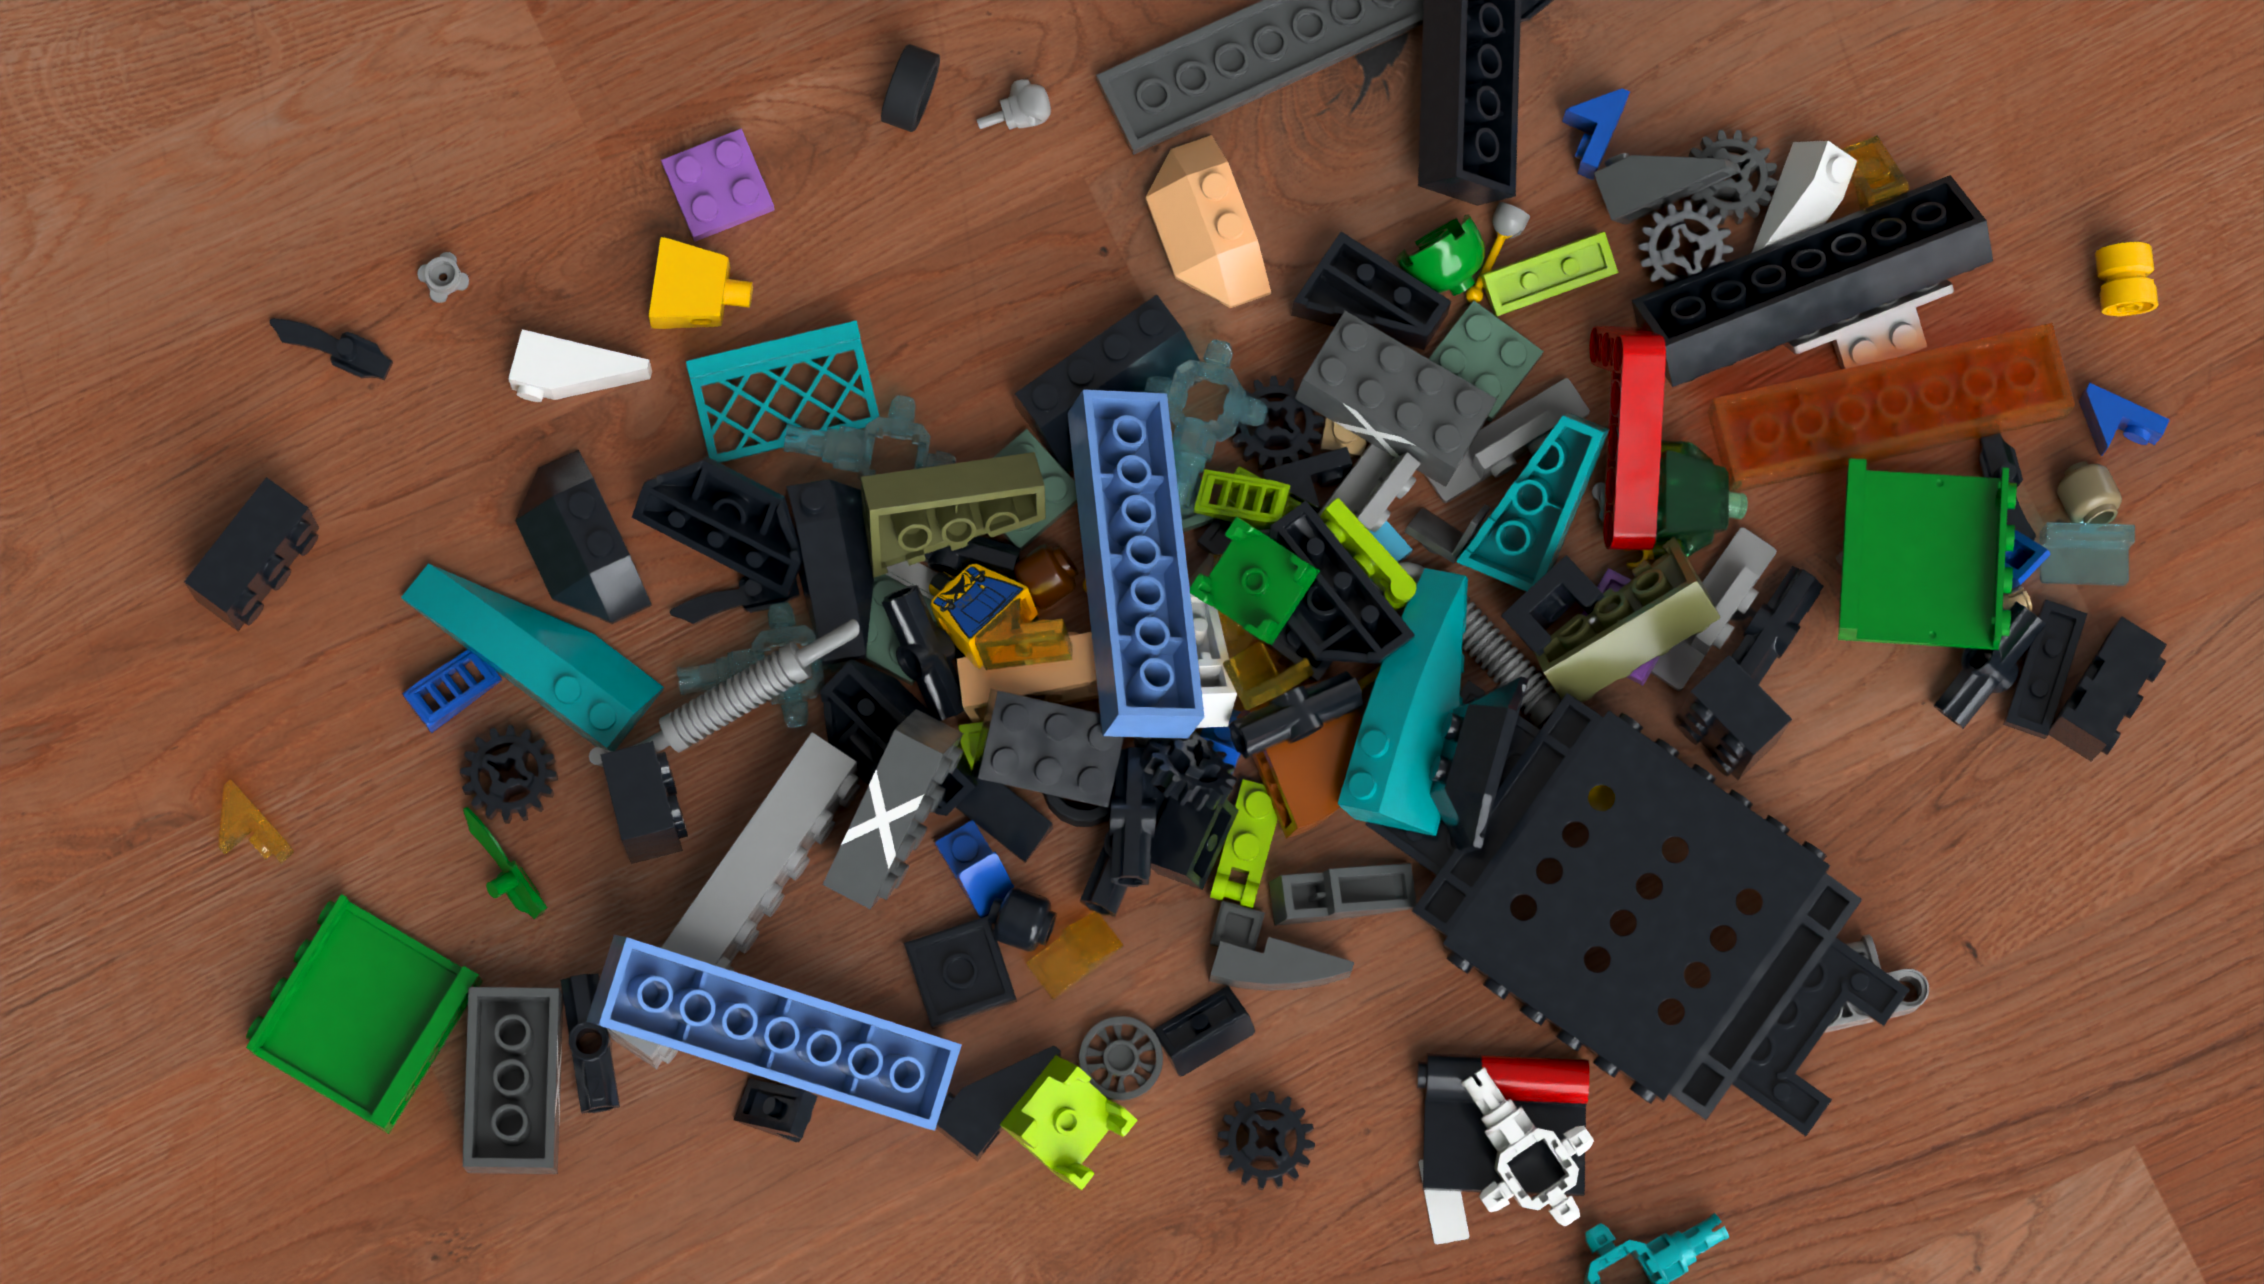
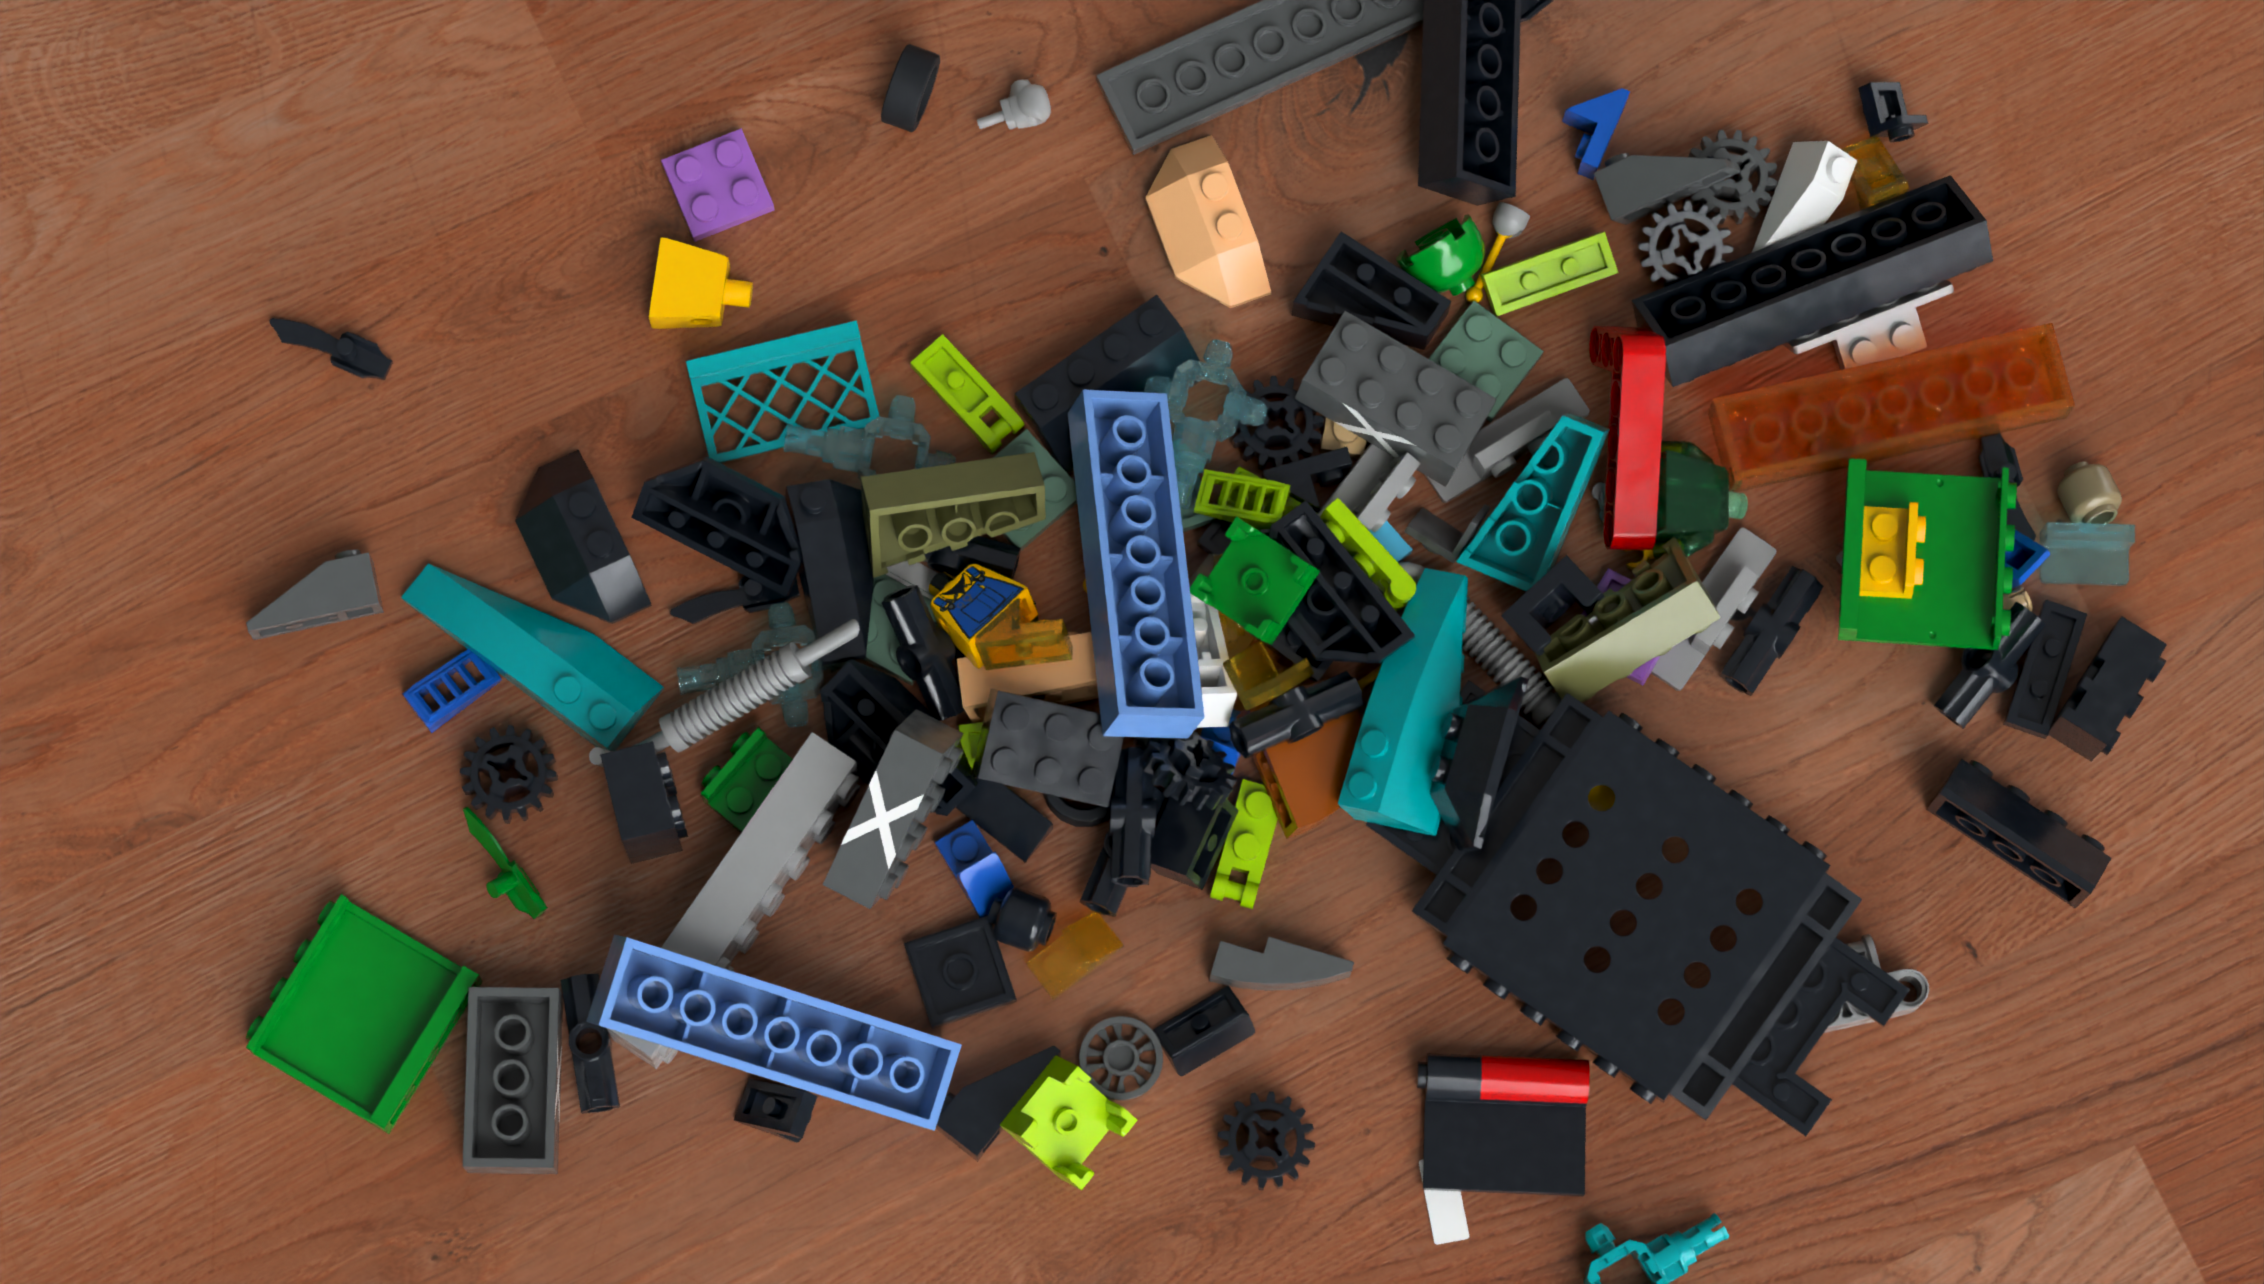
(241, 818): clear yellow slope -> none
(253, 555): black brick -> none
(328, 595): none -> dark grey slope
(440, 265): light grey plate -> none
(566, 368): white slope -> none
(746, 778): none -> green bracket
(966, 392): none -> lime plate
(1047, 574): reddish brown head -> none
(1237, 926): dark grey tile -> none
(1342, 893): dark grey slope -> none
(1512, 1133): white piece -> none
(1732, 718): black brick -> none
(1887, 112): none -> black bracket
(1889, 551): none -> yellow bracket
(2020, 833): none -> black slope
(2108, 411): blue slope -> none
(2125, 273): yellow wheel -> none

